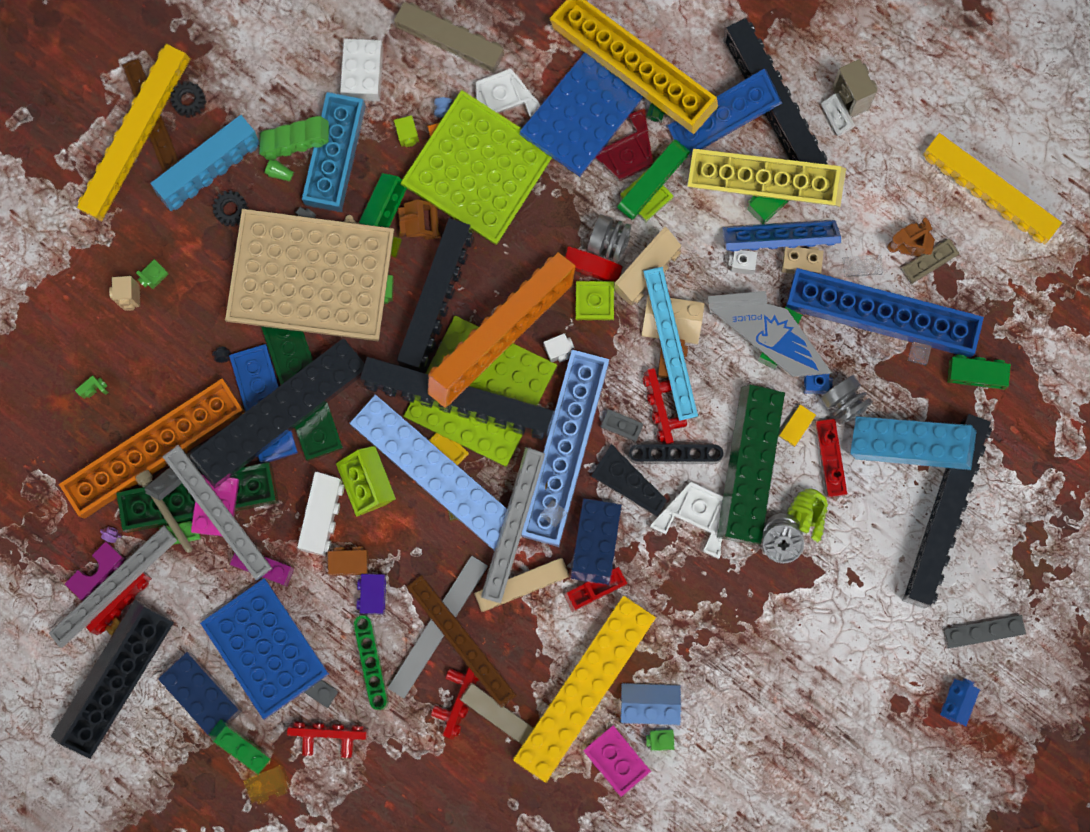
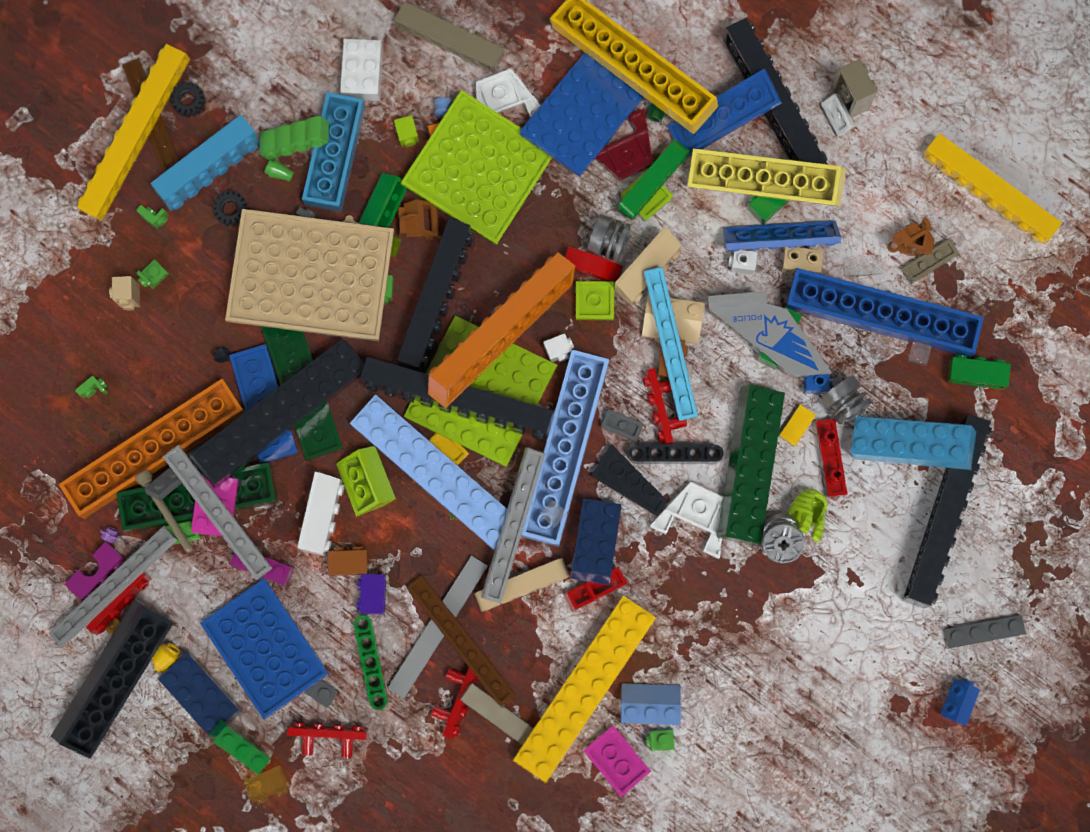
(150, 216): none -> bright green bracket
(165, 657): none -> yellow head

